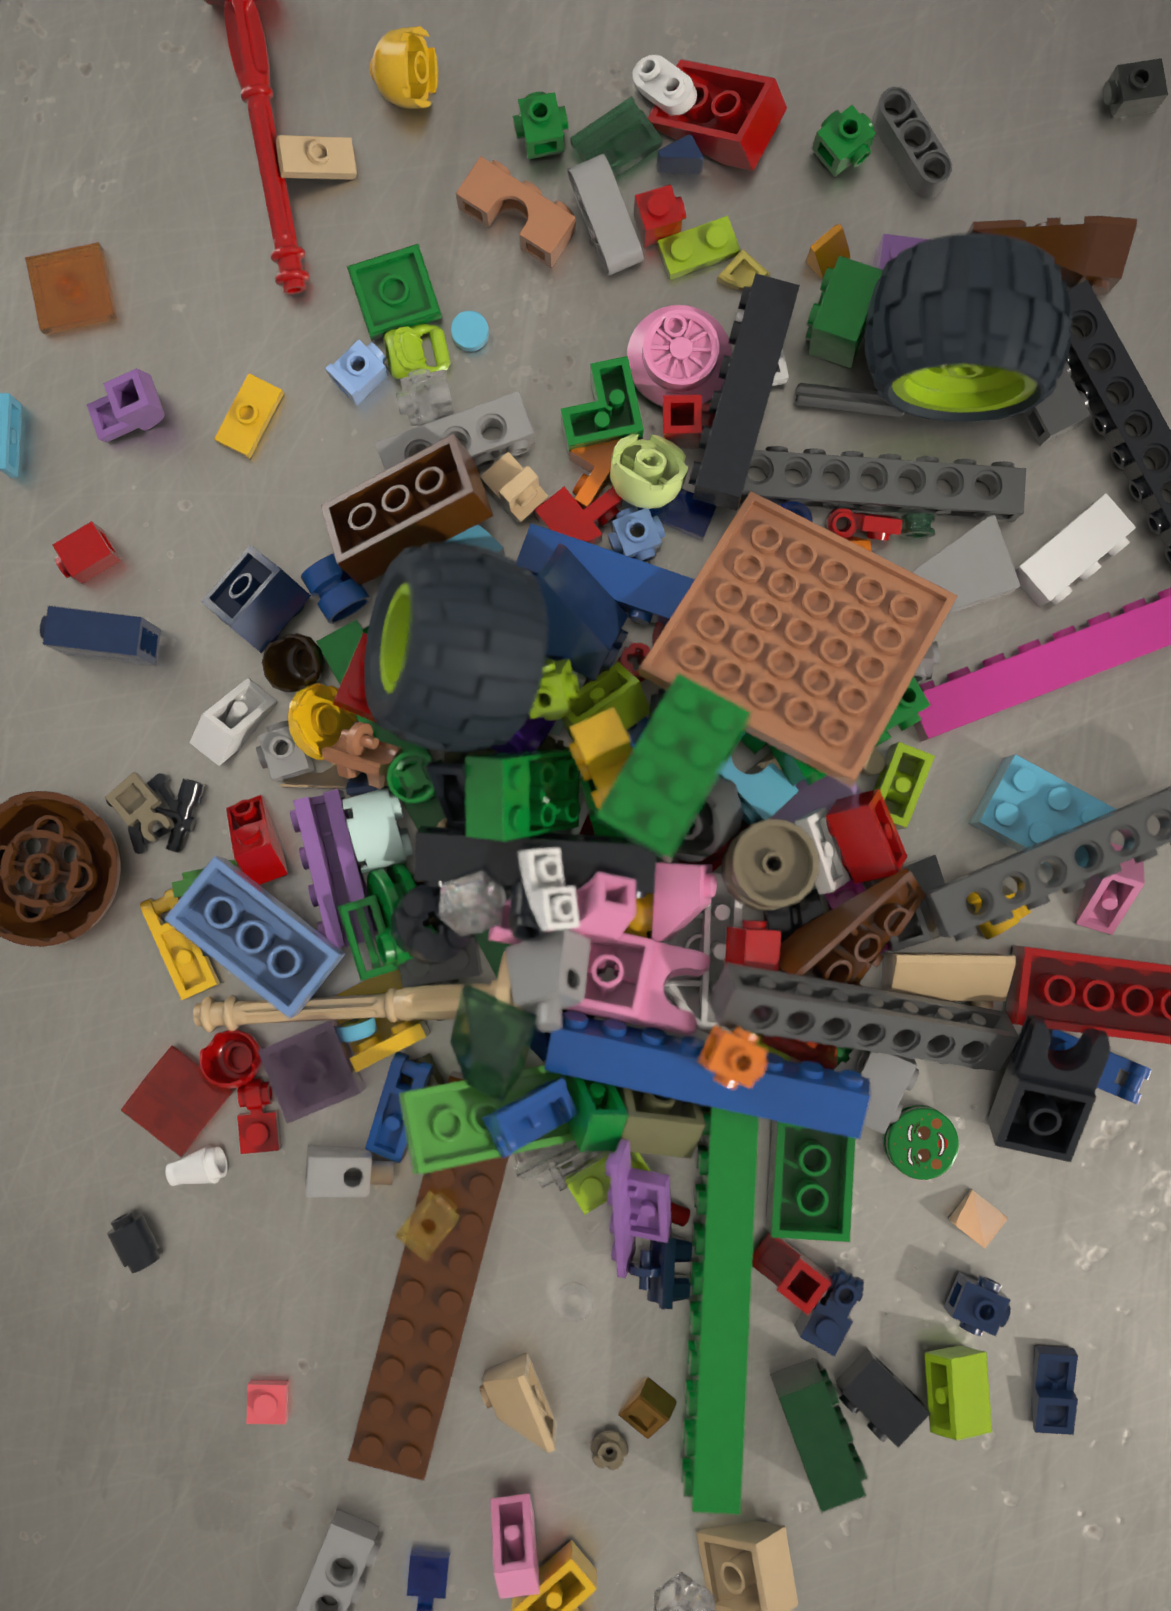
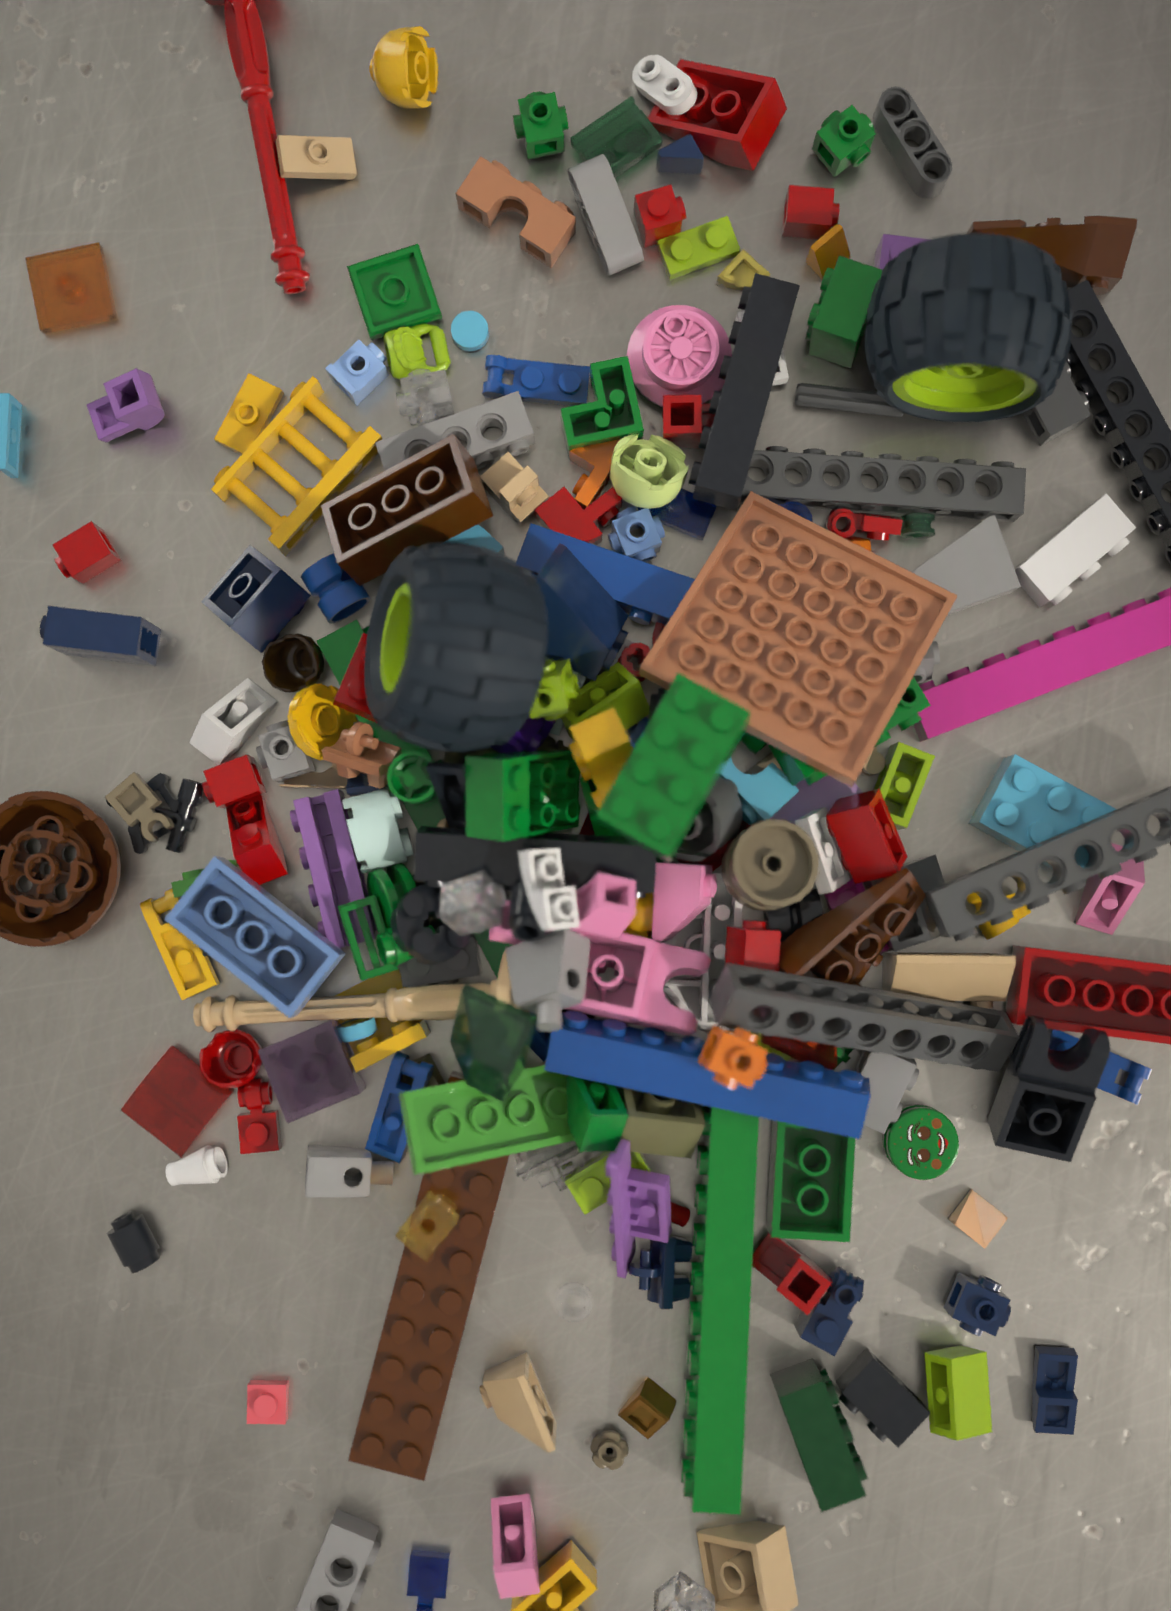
(233, 782): none -> red brick
(335, 474): none -> yellow fence
(530, 1116): blue hinge -> none
(537, 381): none -> blue plate
(809, 212): none -> red brick
(1136, 88): pearl dark grey brick -> none

